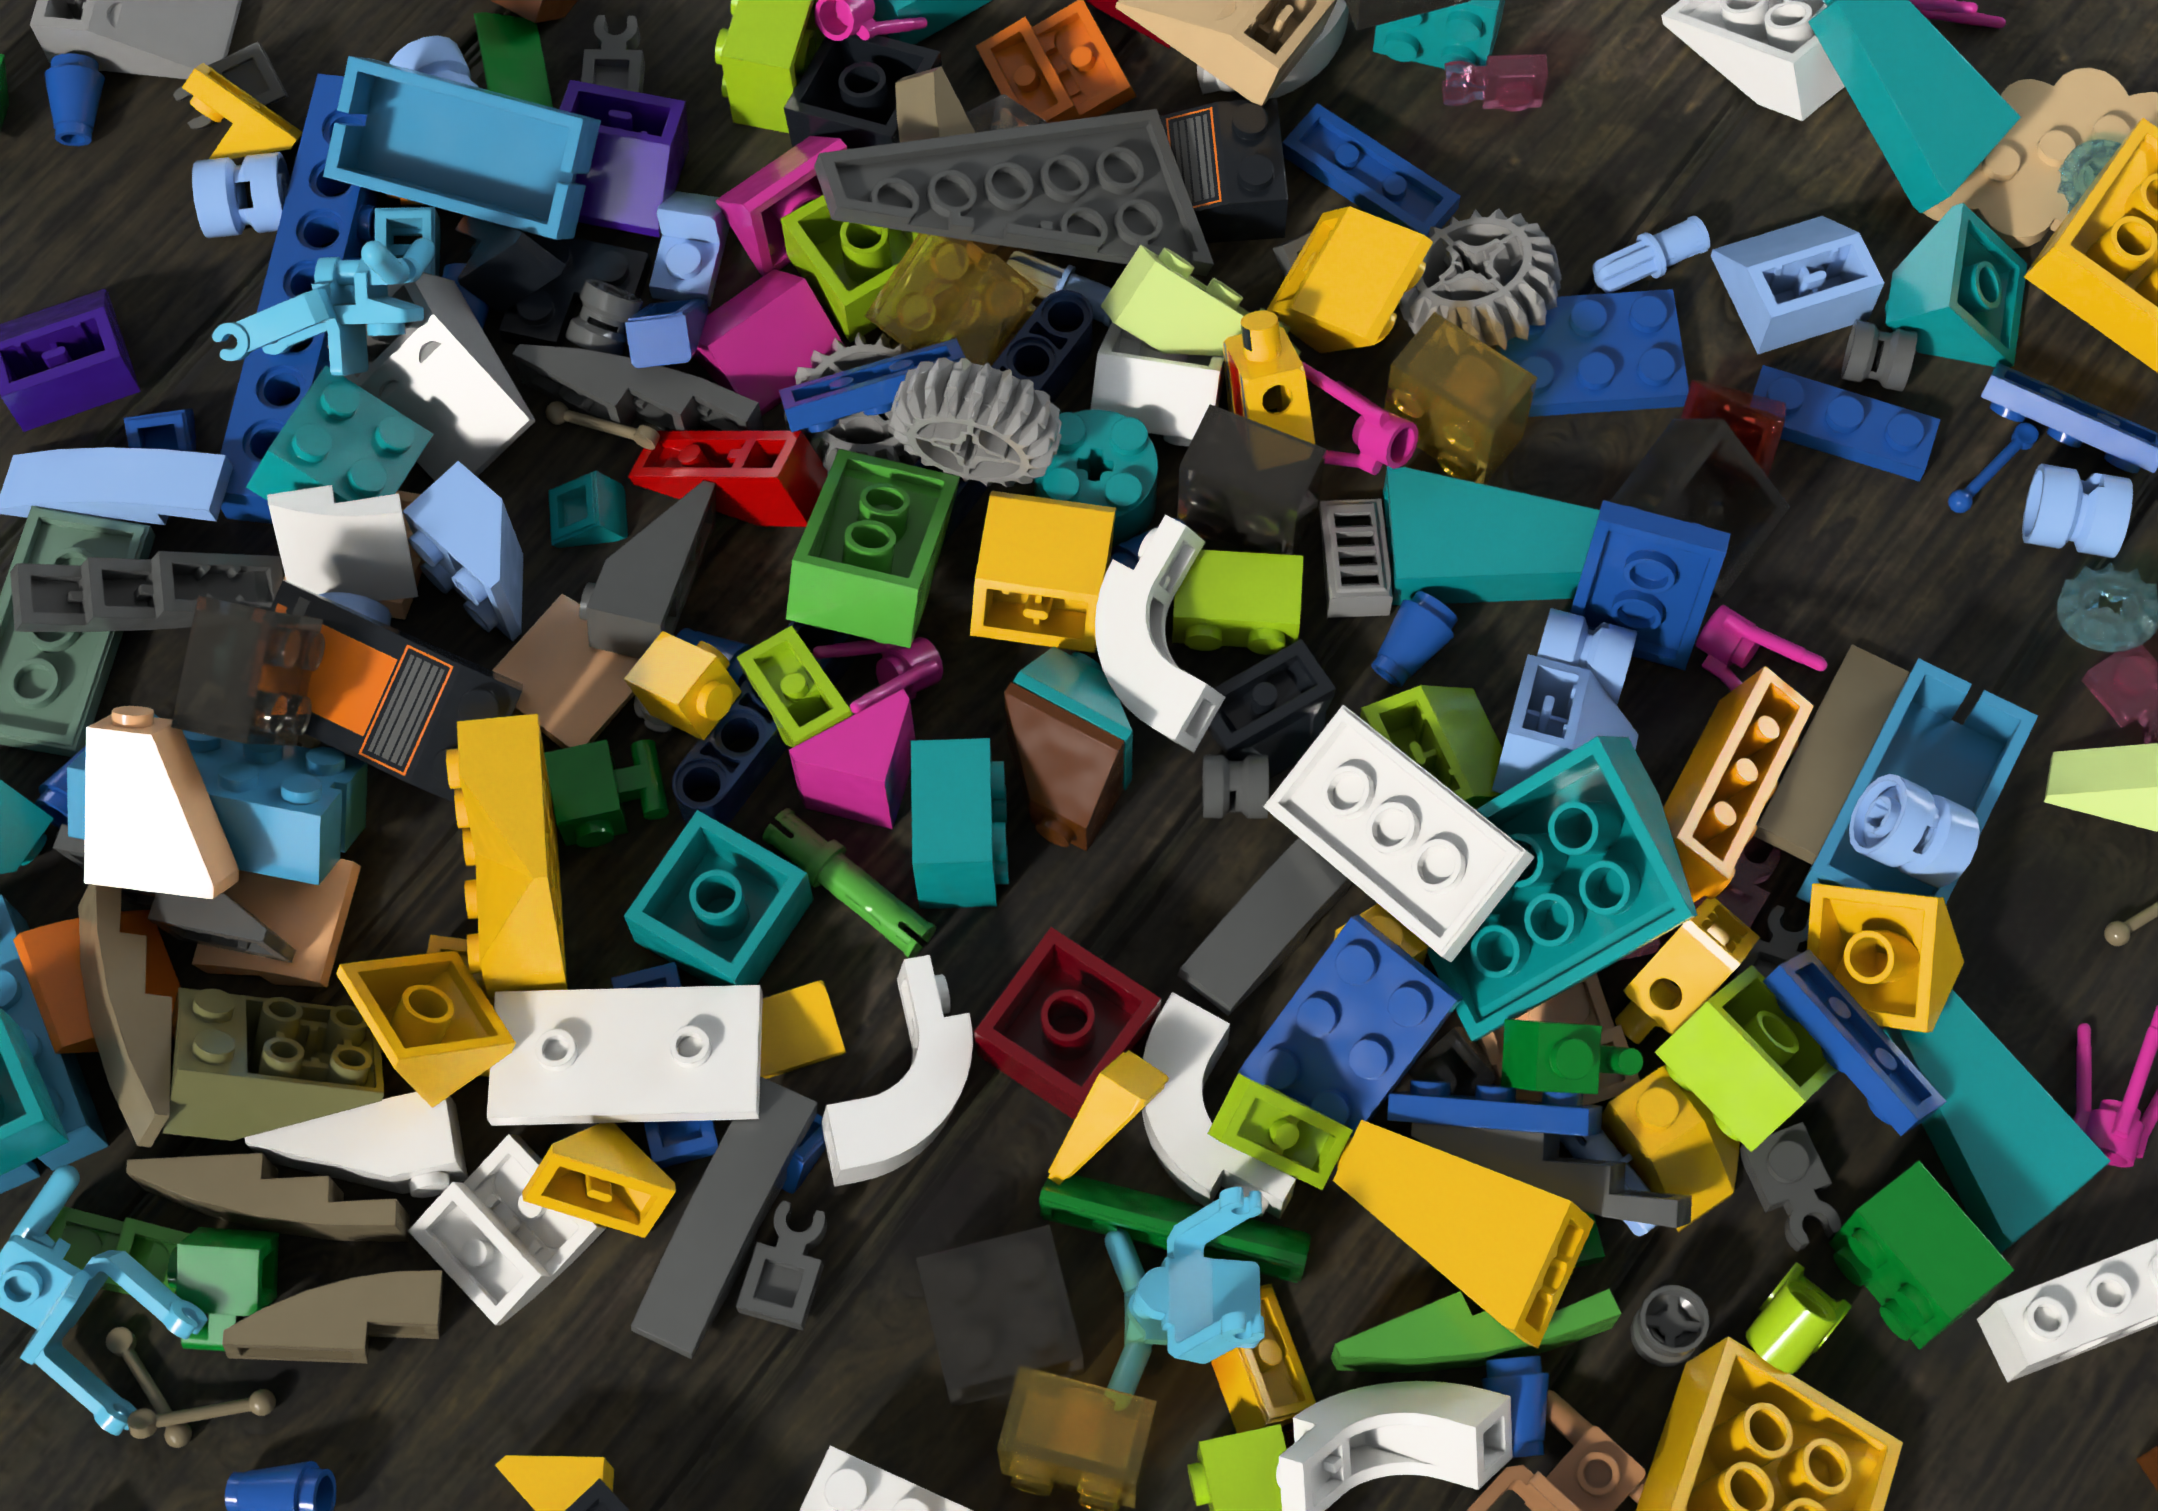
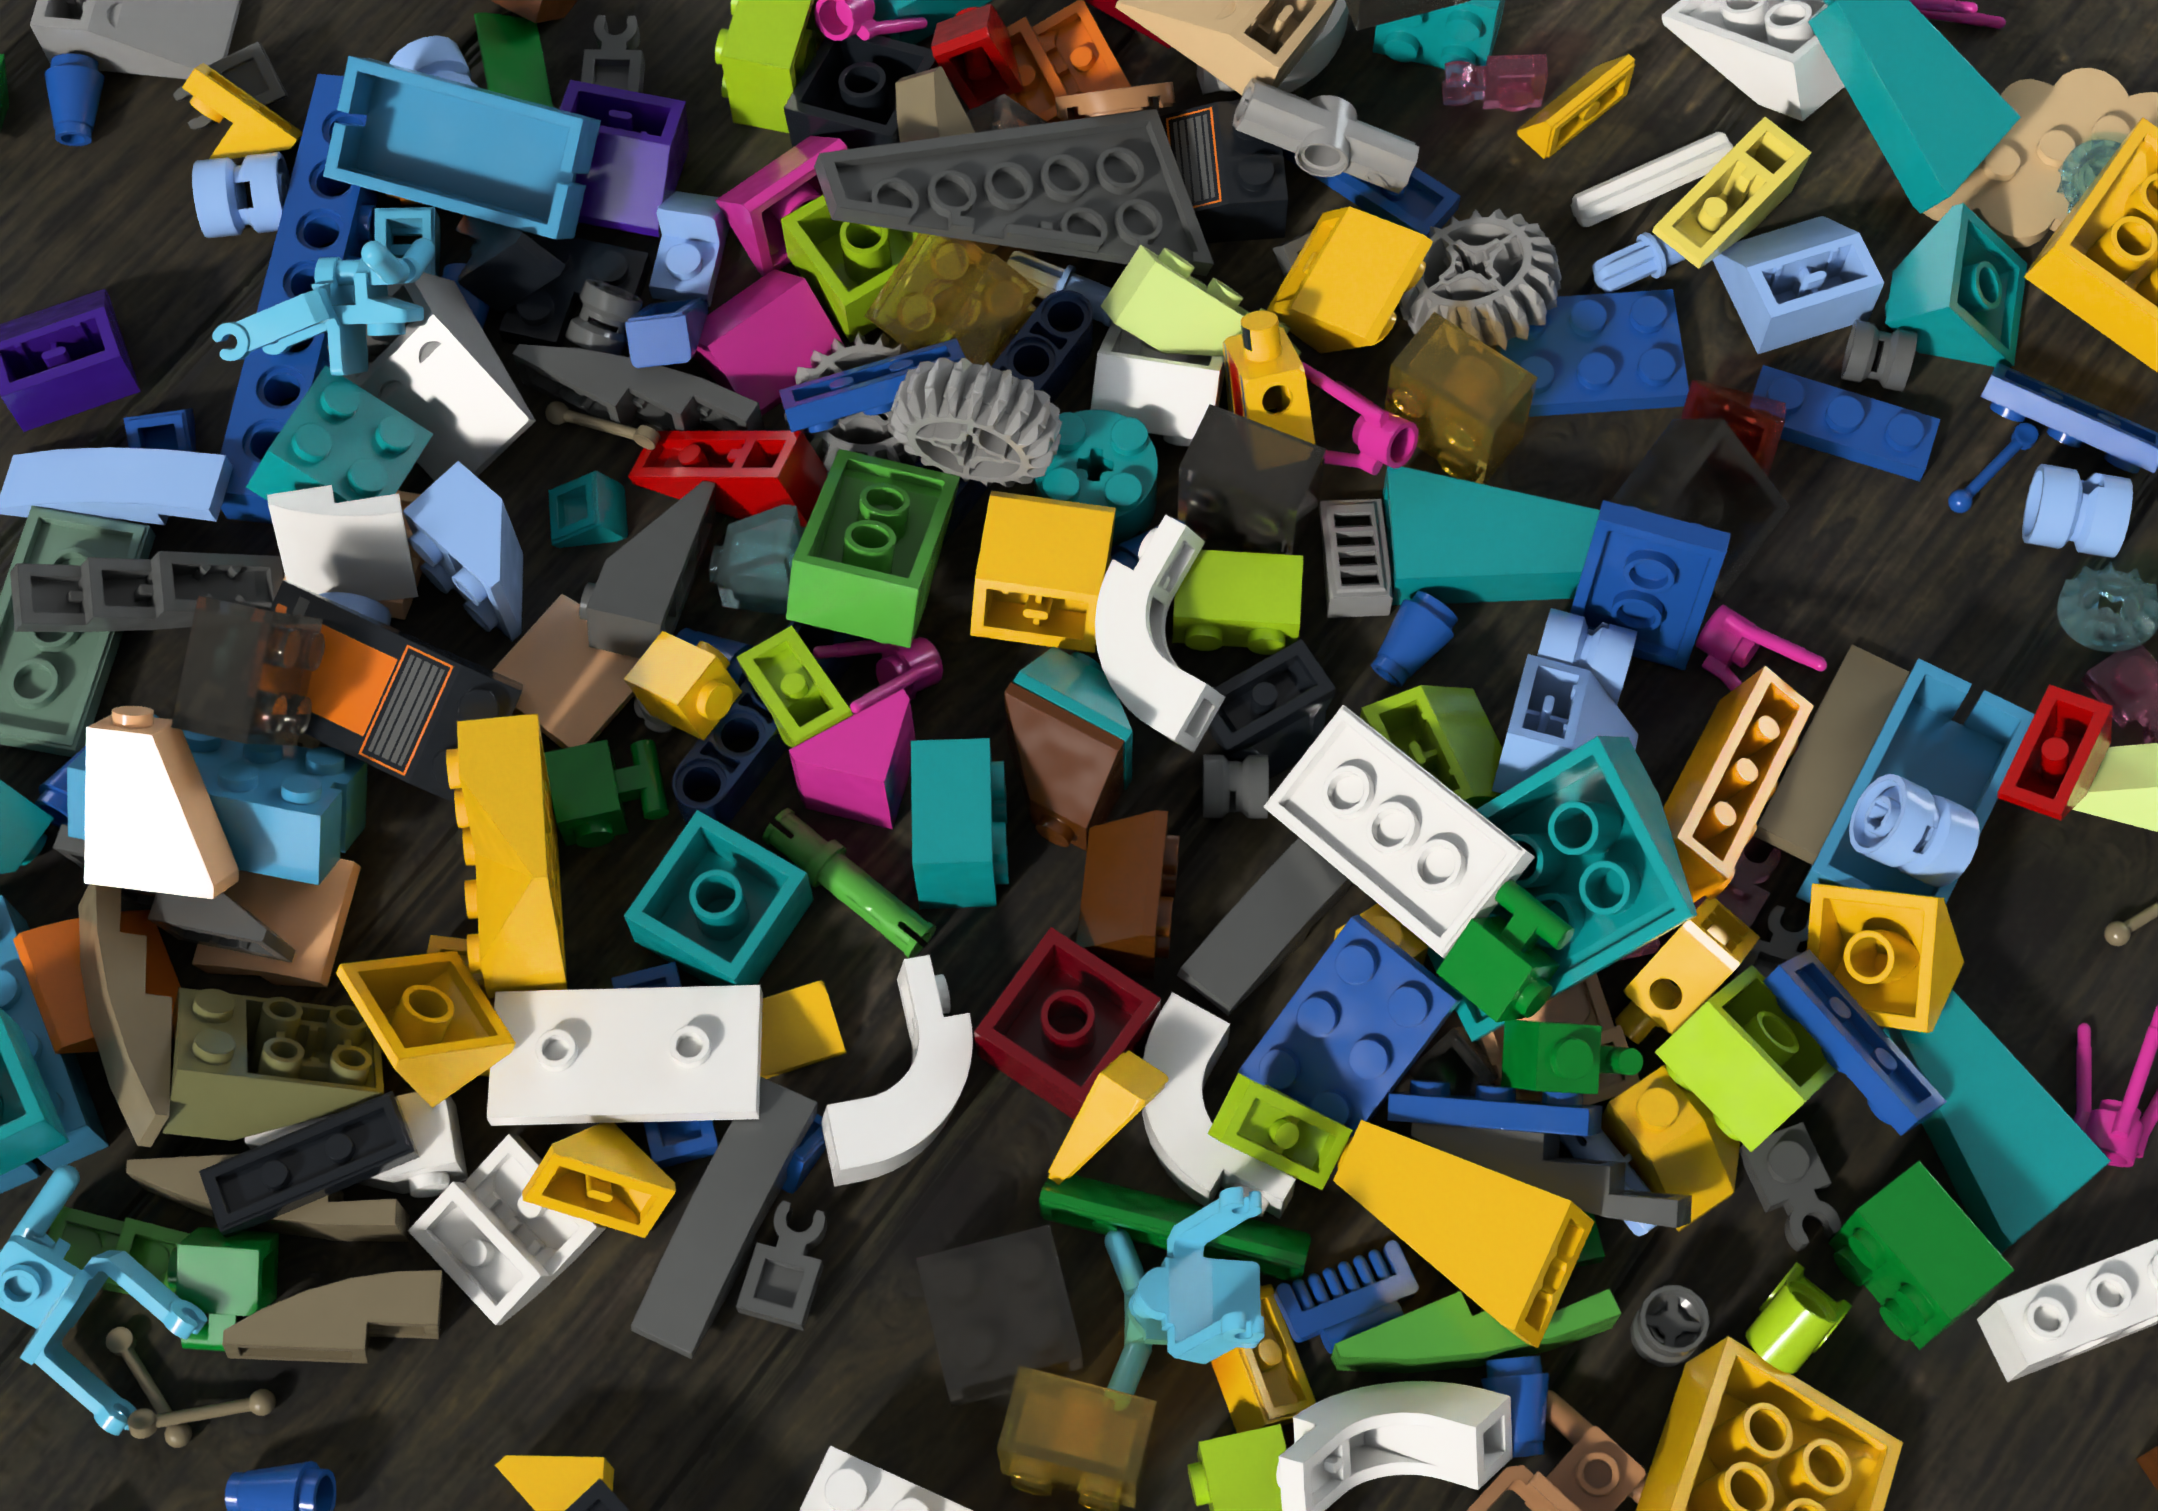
(308, 1164): none -> black tile
(757, 561): none -> clear light blue slope
(977, 55): none -> red slope
(1115, 101): none -> medium nougat tile
(1124, 889): none -> reddish brown slope
(1325, 136): none -> light grey piece
(1353, 1311): none -> blue piece
(1498, 959): none -> green brick
(1578, 106): none -> yellow slope
(1649, 180): none -> white axle
(1734, 194): none -> light yellow slope
(2059, 753): none -> red slope

